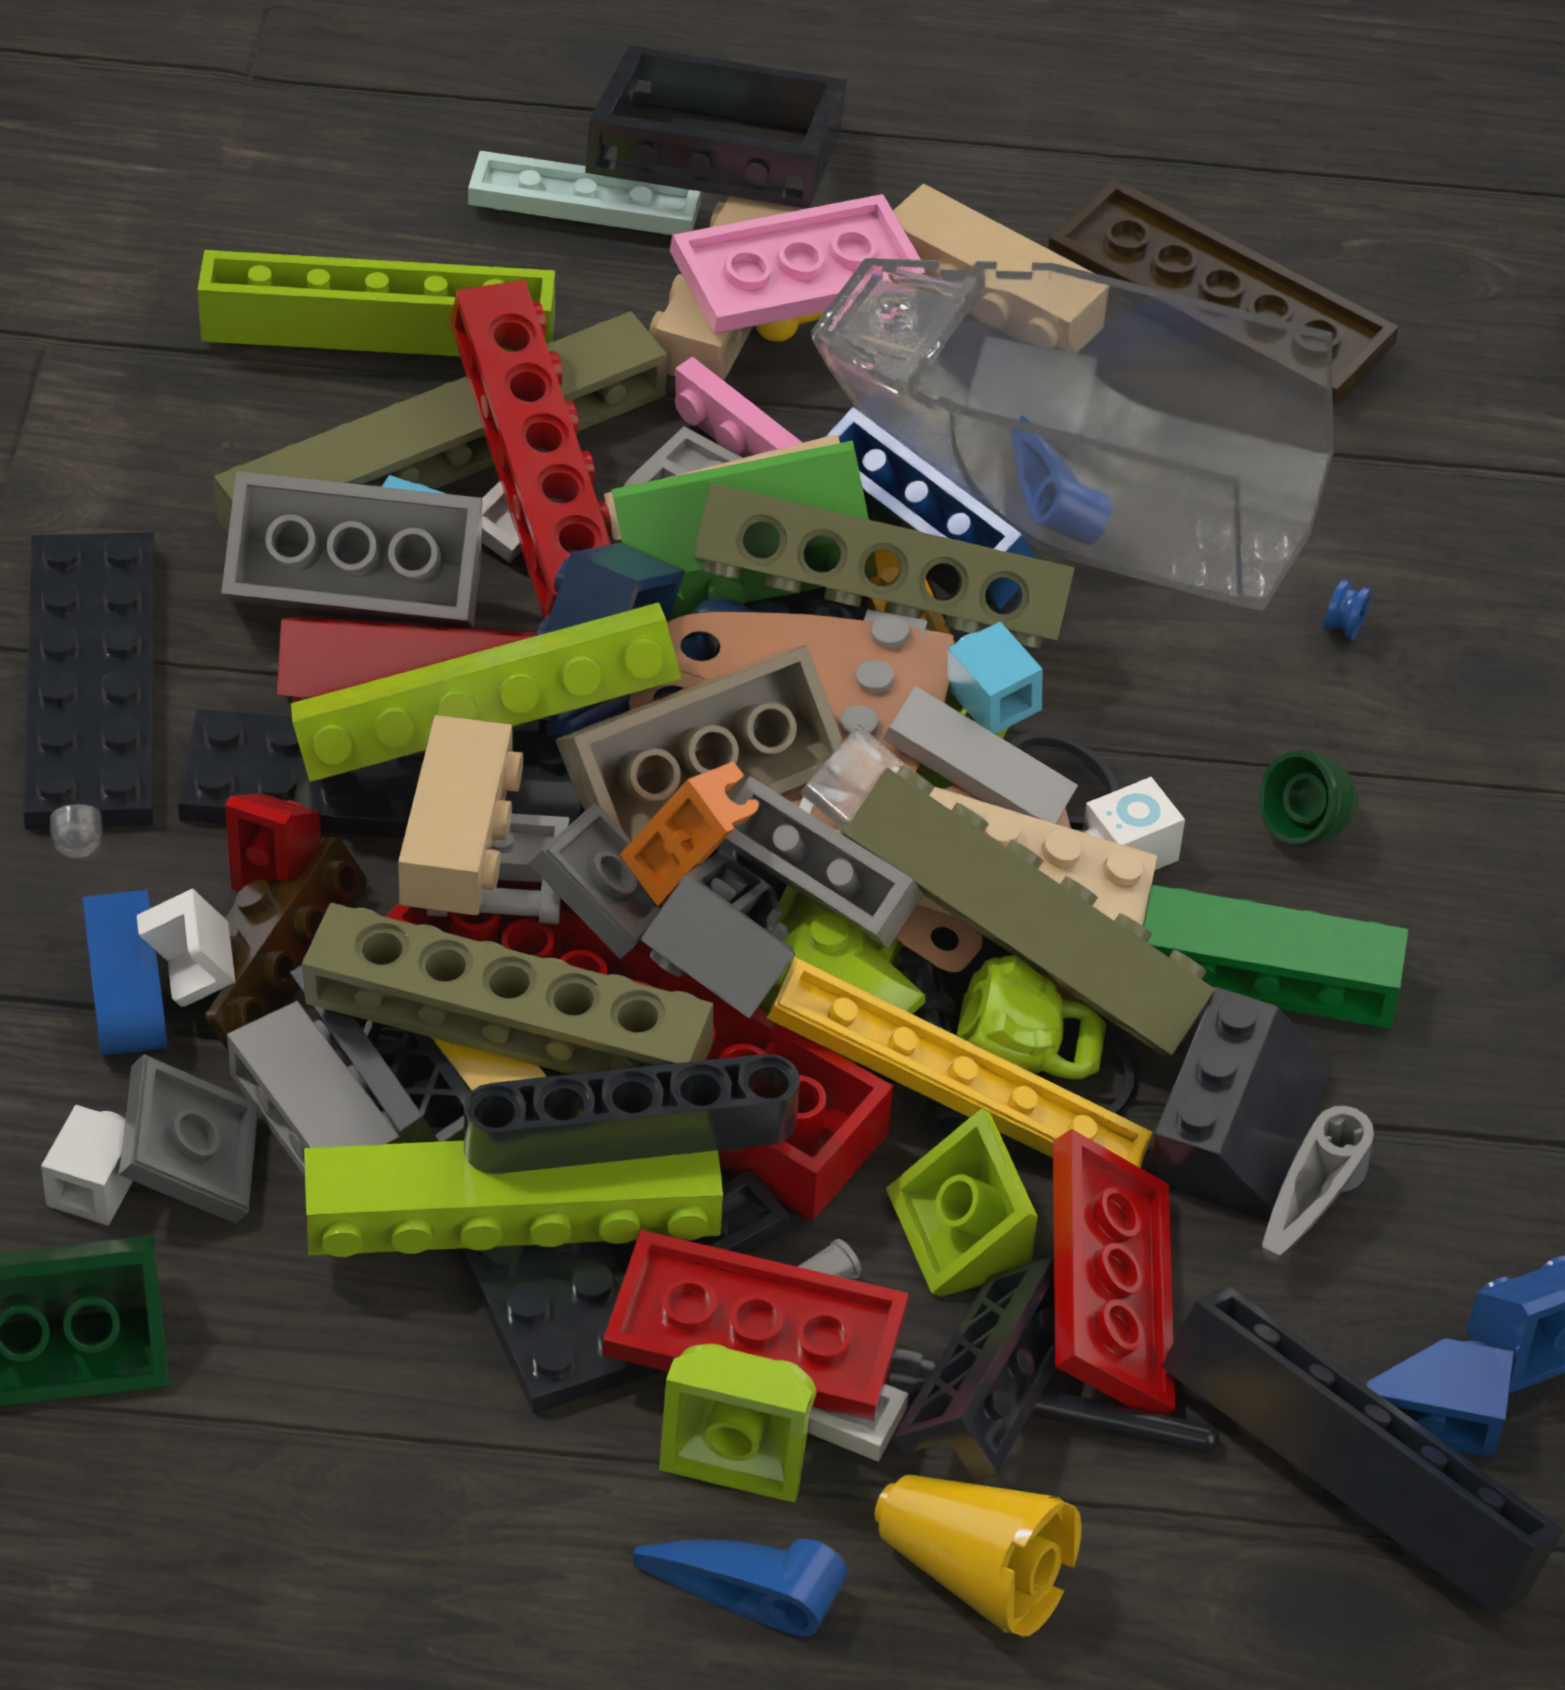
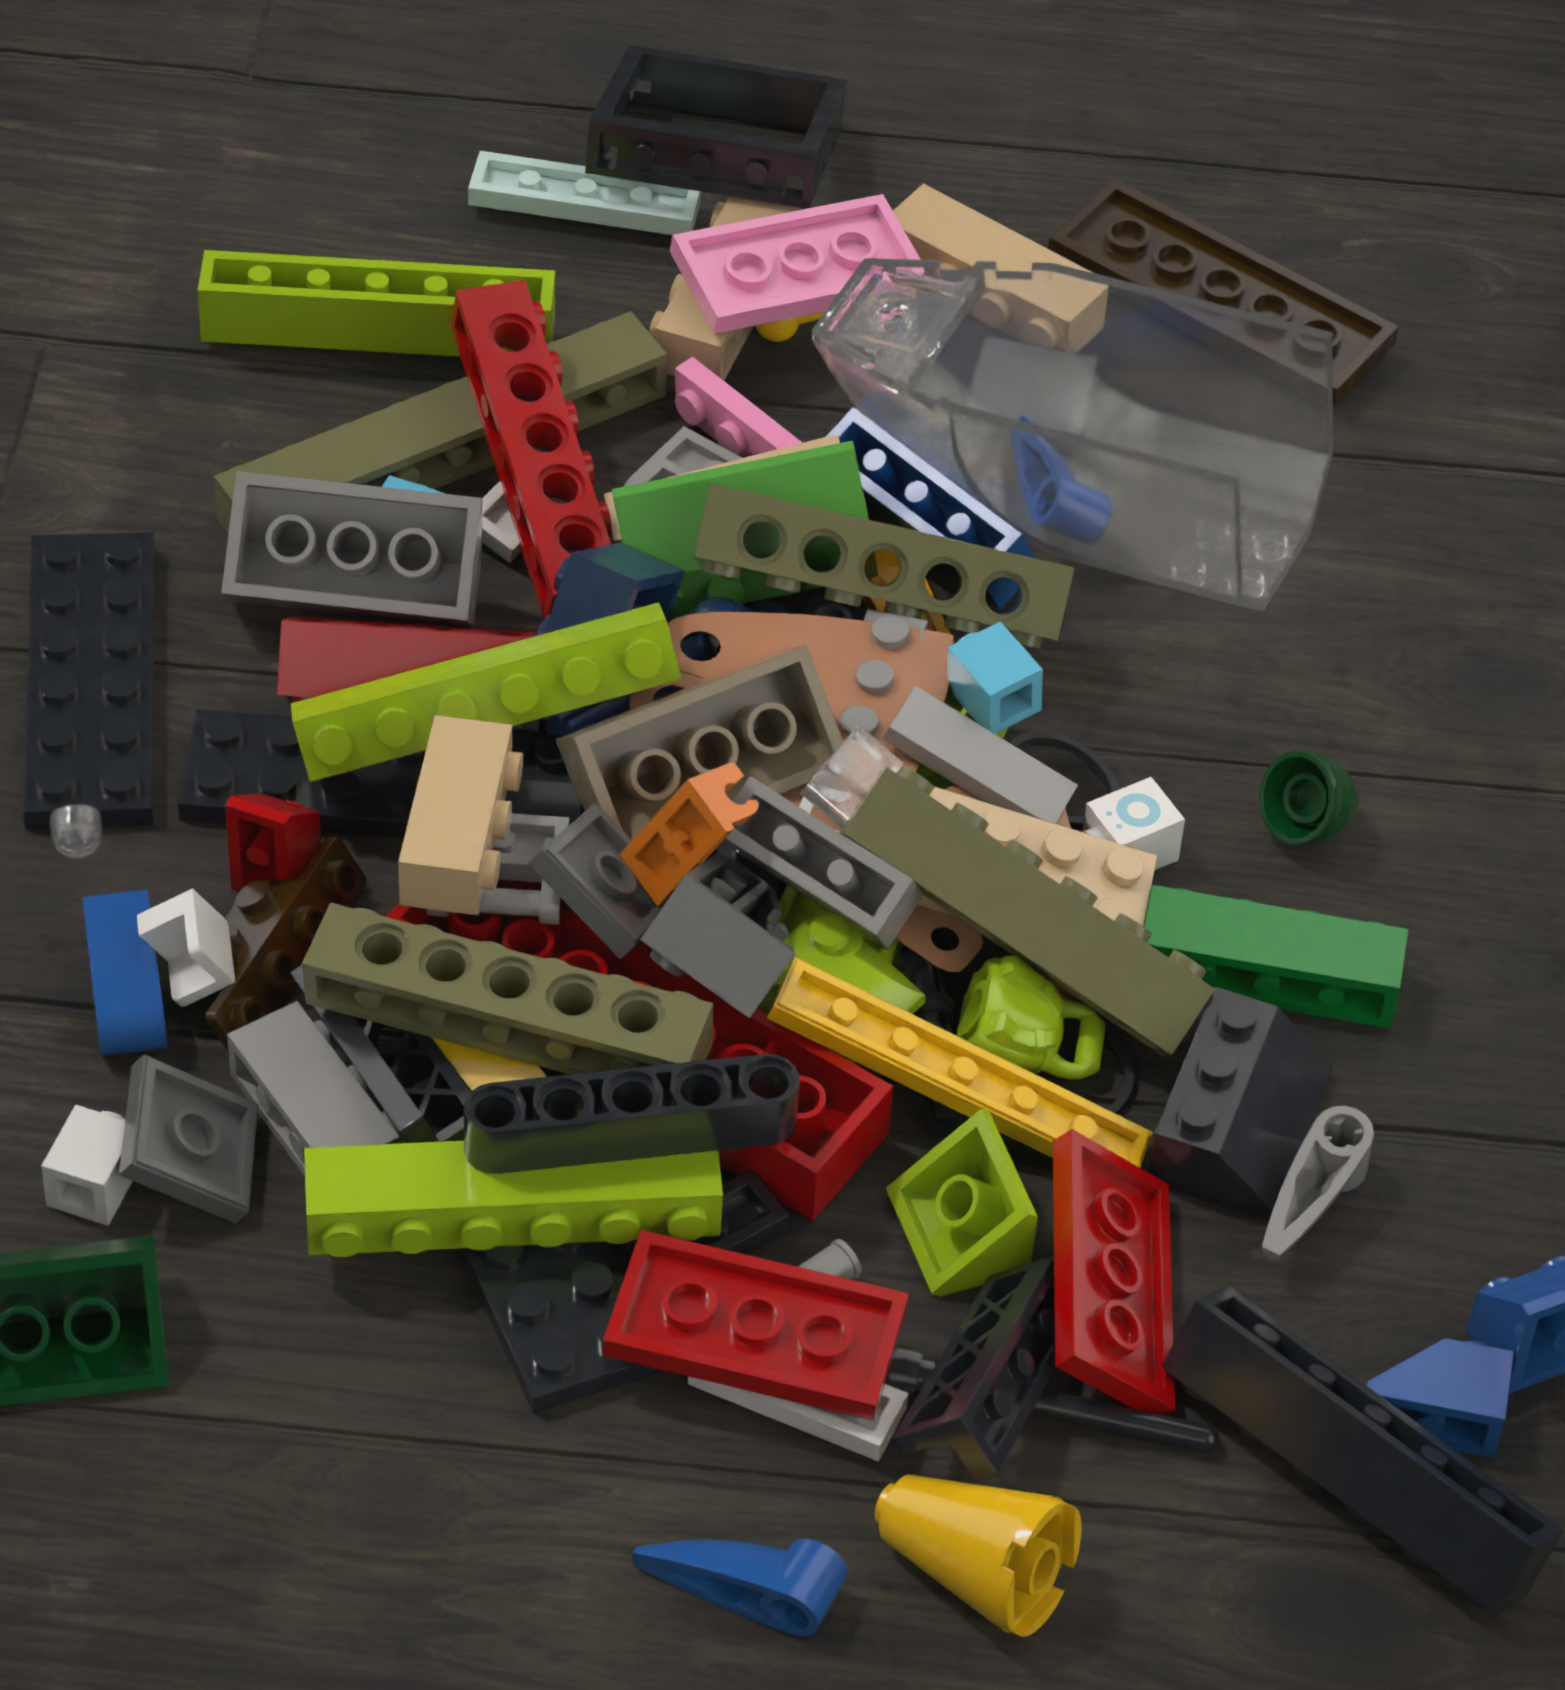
(736, 1420): lime slope -> none
(1347, 609): blue bush -> none

